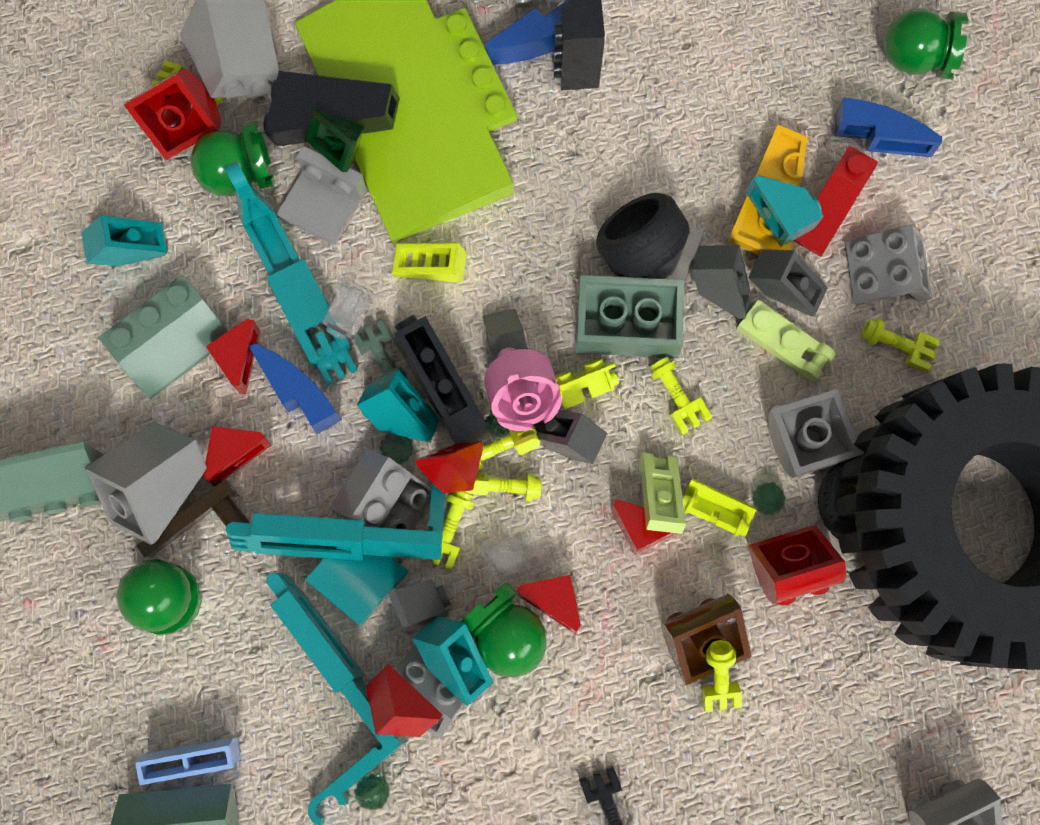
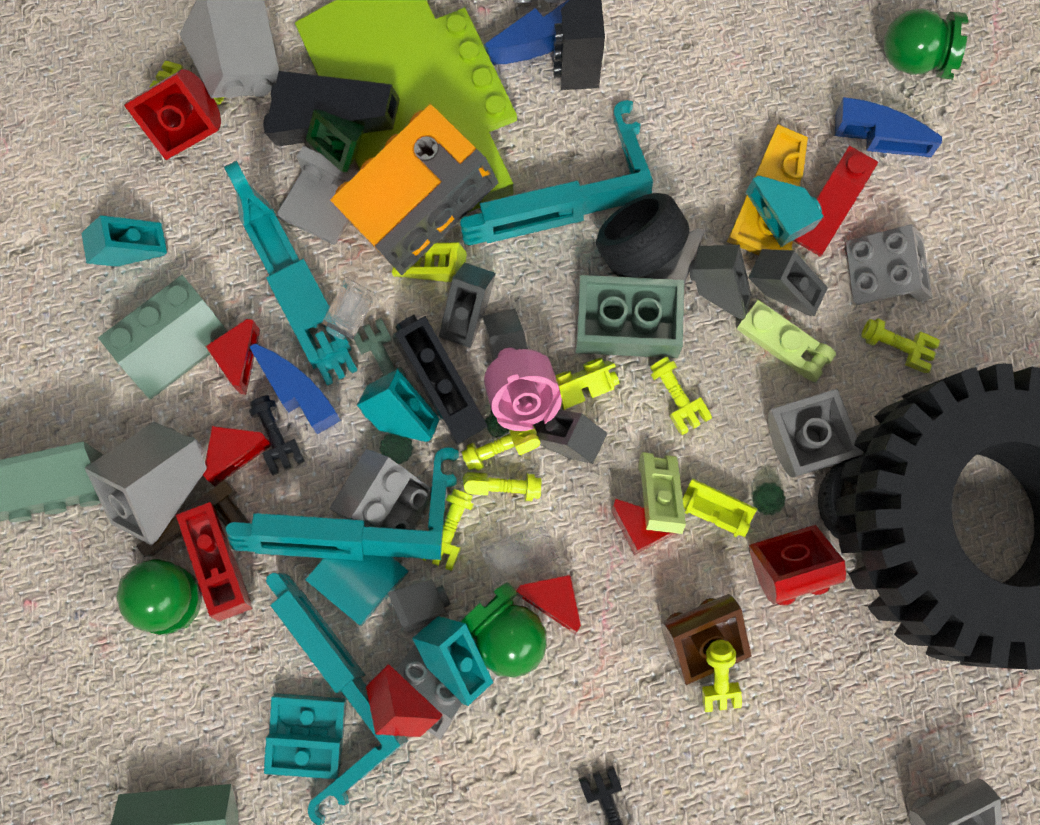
(145, 762): light blue piece -> none
(213, 563): none -> red slope
(224, 147): green tile -> none
(262, 408): none -> black hinge
(305, 736): none -> teal slope
(372, 792): clear green piece -> none
(415, 188): none -> piece
(453, 466): red slope -> none
(466, 304): none -> dark grey slope
(564, 202): none -> teal hinge

